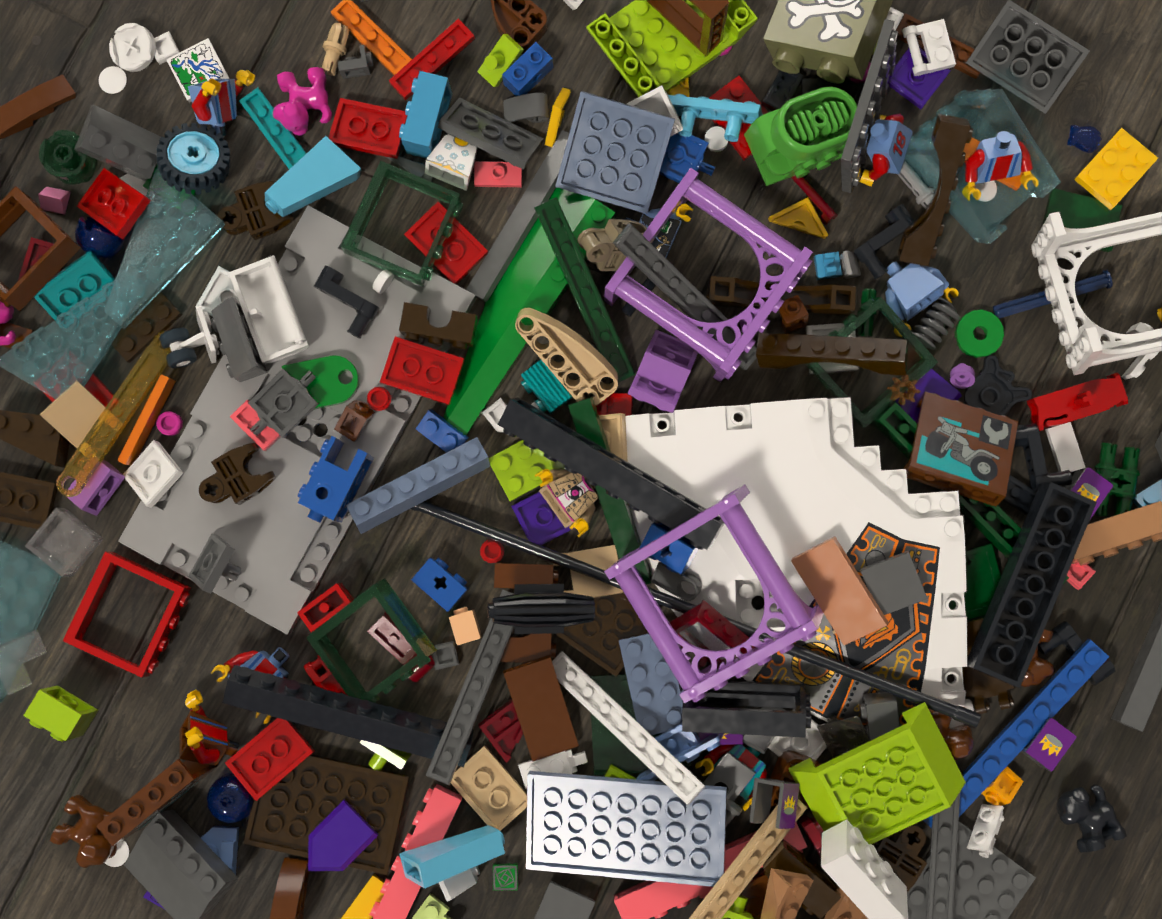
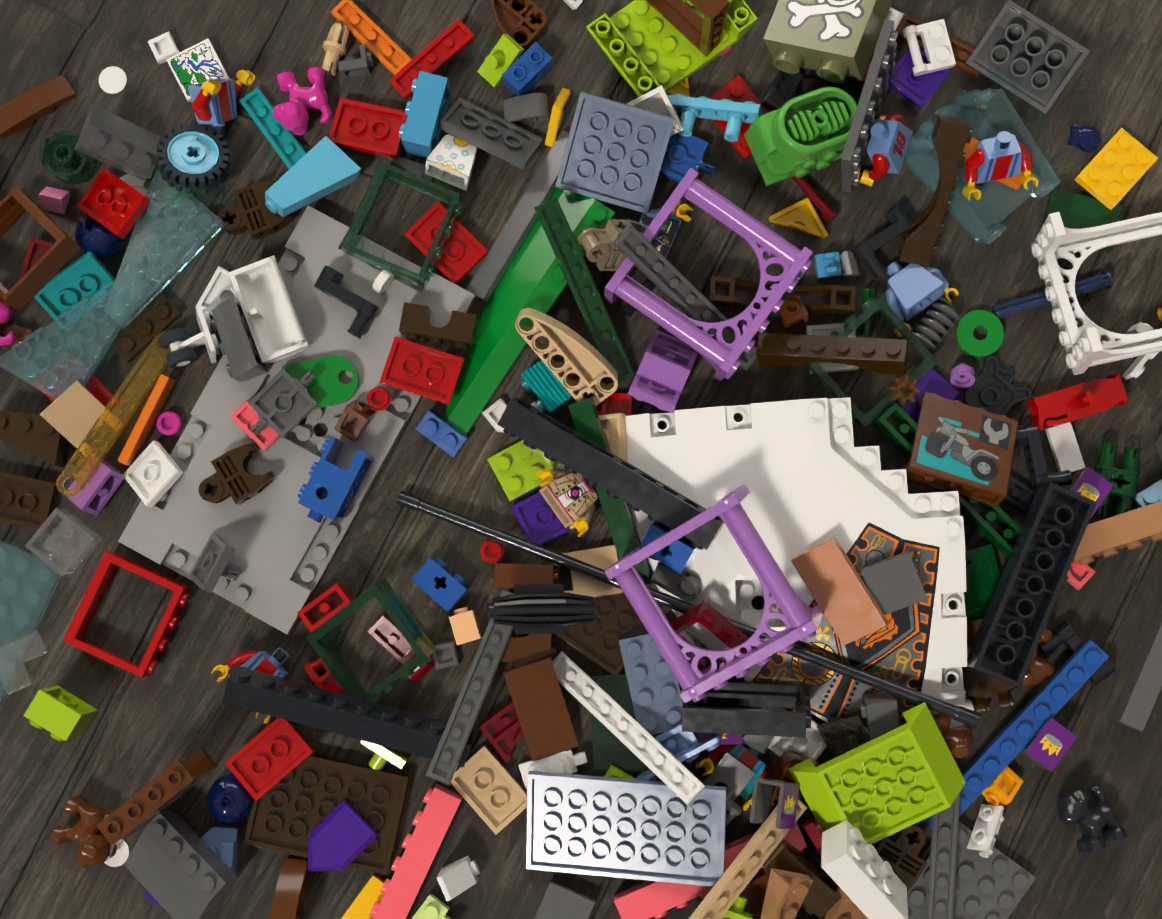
(132, 47): white tile -> none
(201, 737): torso -> none
(418, 485): sand blue brick -> none
(452, 855): medium azure slope -> none
(497, 174): coral plate -> none
(505, 876): tile -> none
(716, 139): white tile -> none
(917, 186): light grey pin -> none
(987, 189): white sticker -> none

